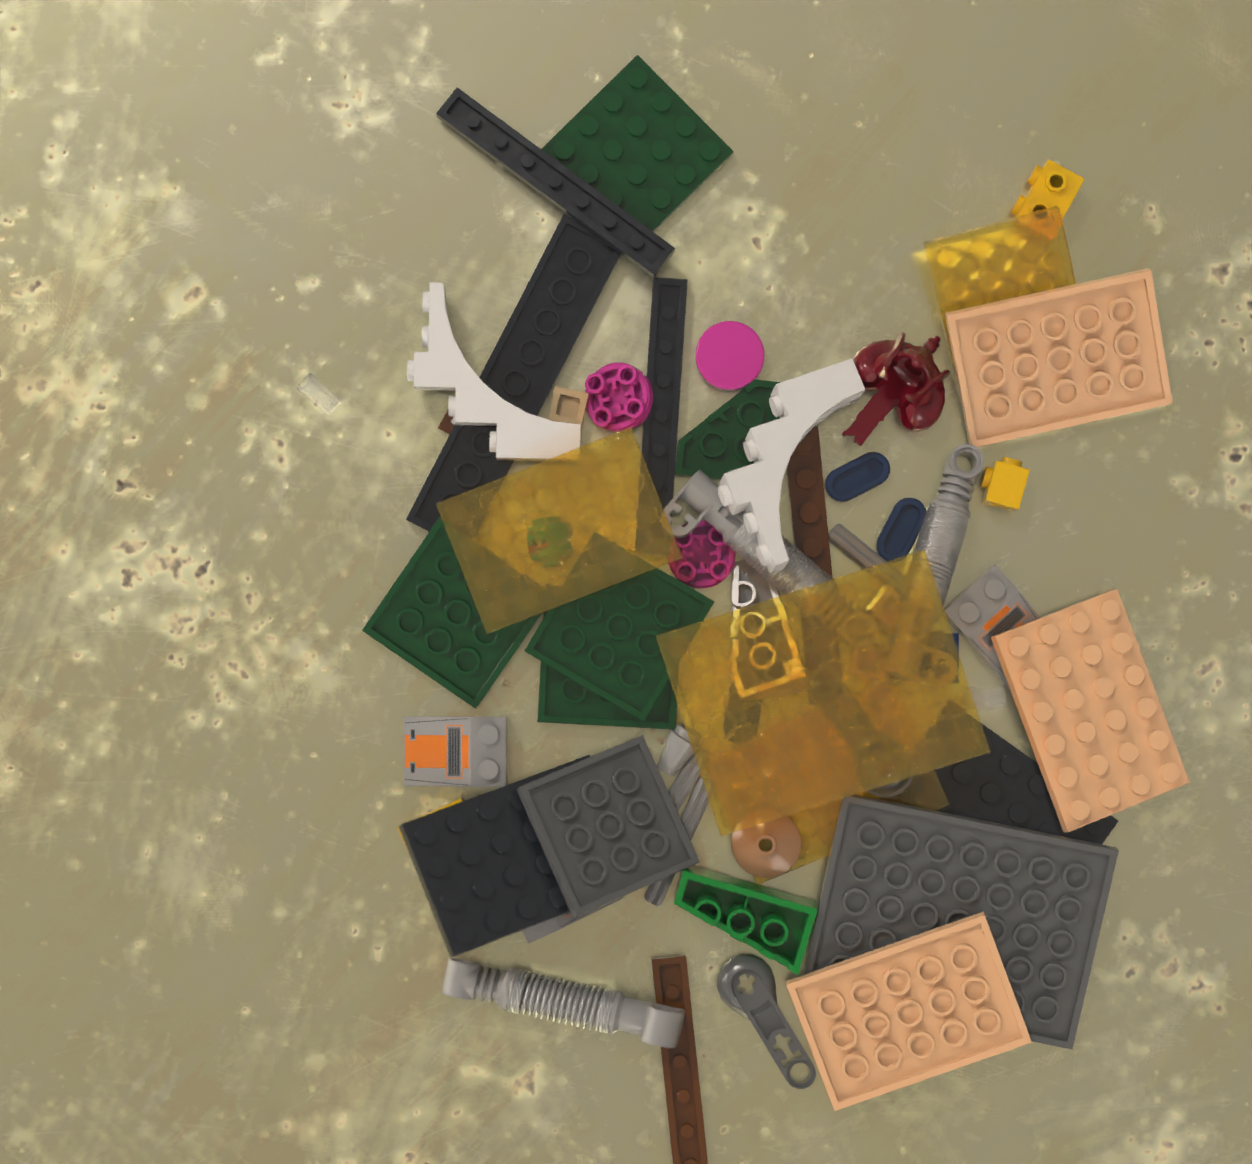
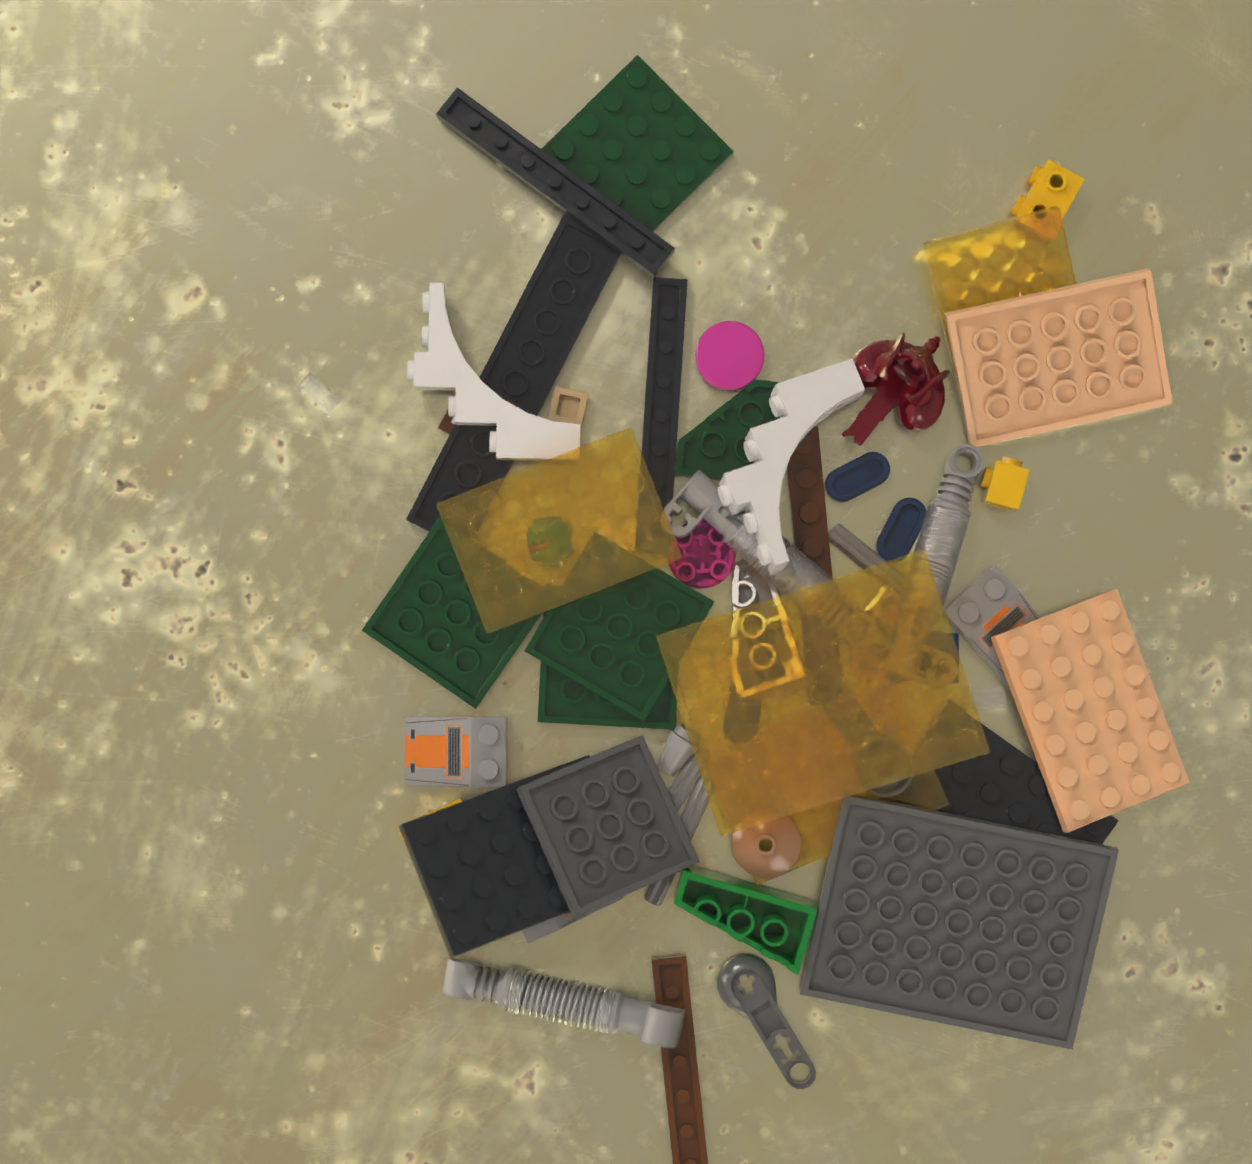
(618, 396): dark pink tile -> none
(908, 1011): light nougat plate -> none

